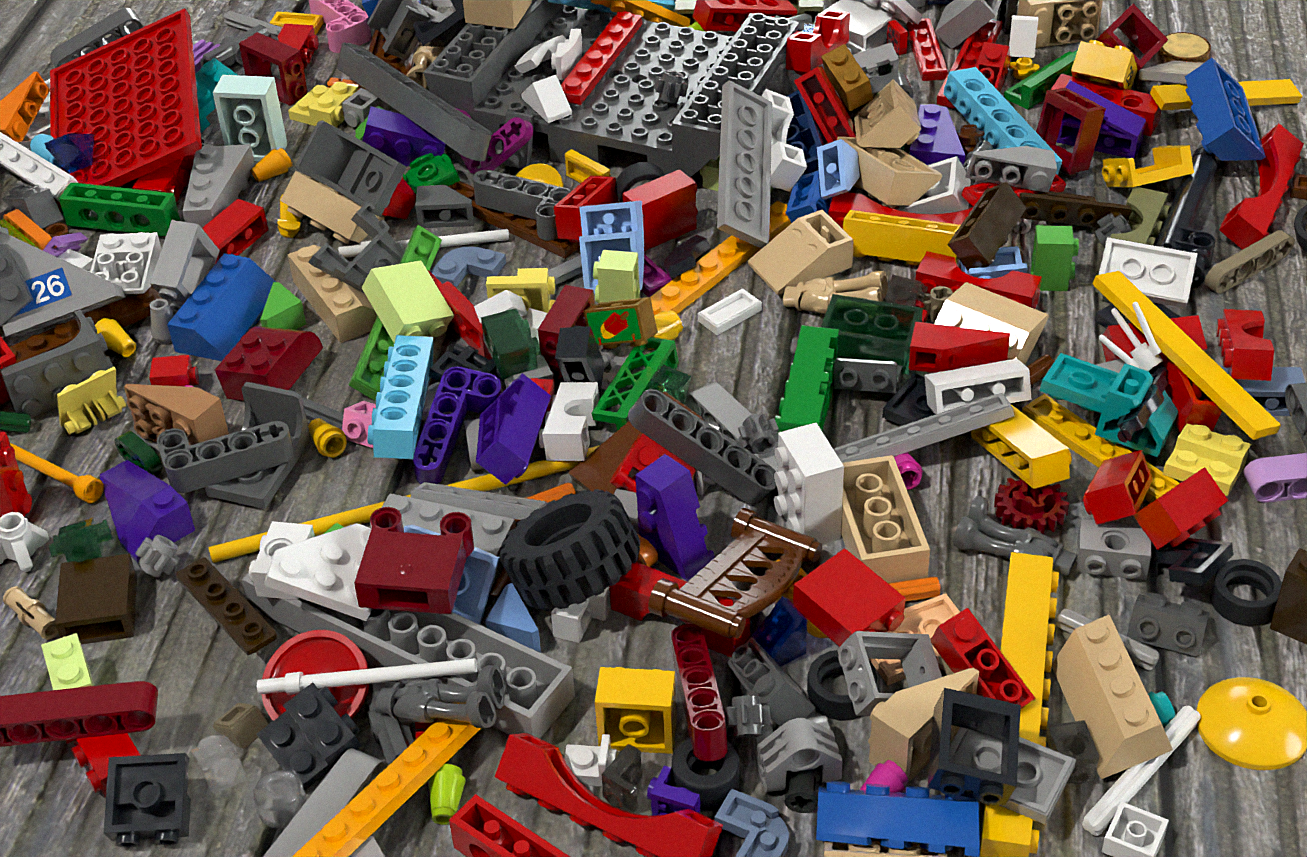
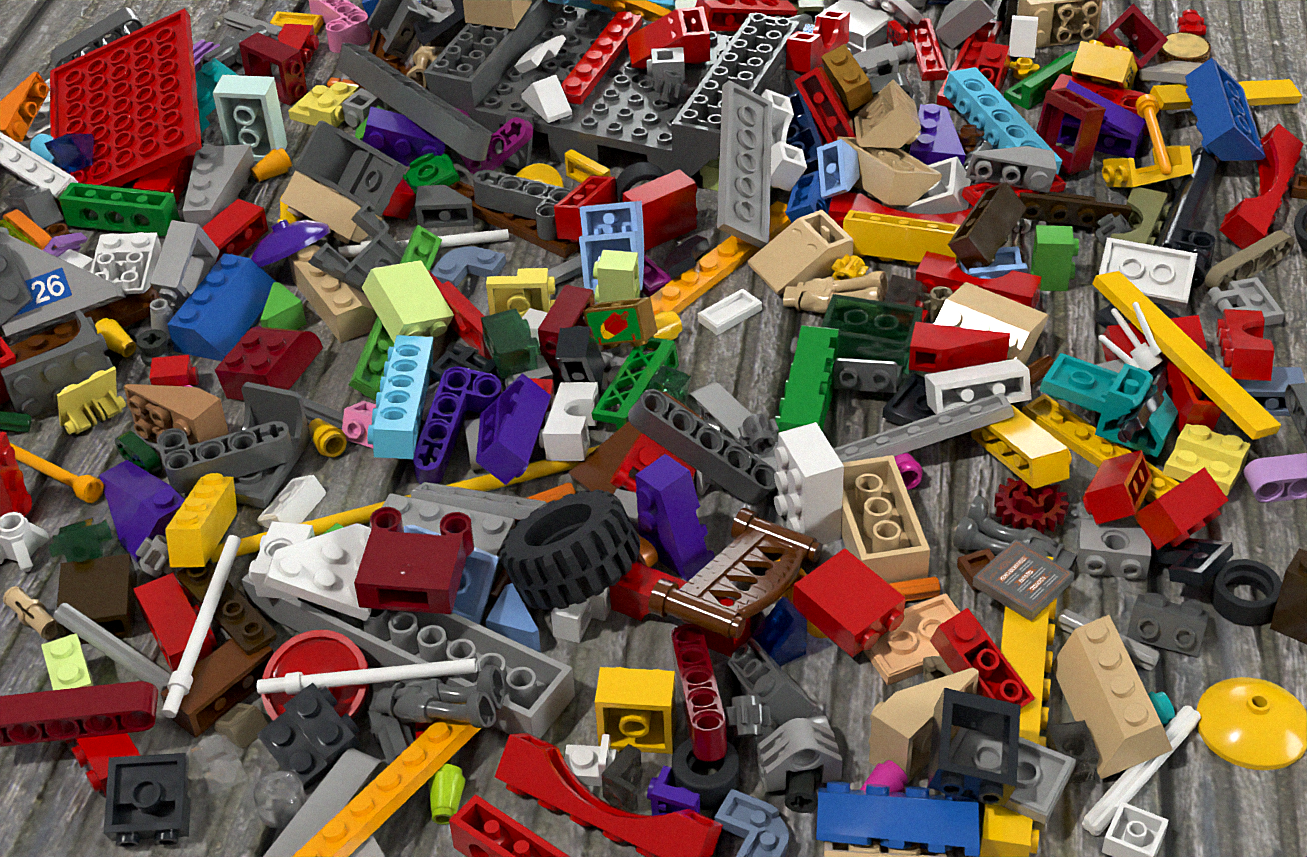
(112, 646): none -> light grey axle
(153, 344): none -> pearl dark grey wheel
(171, 618): none -> red brick
(181, 680): none -> white bar
(201, 521): none -> yellow brick
(218, 685): none -> reddish brown brick
(287, 240): none -> dark purple dish
(293, 502): none -> white slope
(499, 303): white piece -> none
(567, 54): white slope -> none
(666, 59): none -> light grey brick
(677, 29): none -> red slope
(826, 703): black tyre -> none
(849, 268): none -> yellow gear
(905, 51): none -> light grey pin
(912, 650): light grey window -> none
(973, 563): none -> reddish brown plate
(1023, 579): none -> dark grey tile
(1147, 108): none -> light orange piece
(1191, 23): none -> red piece
(1248, 295): none -> light grey plate

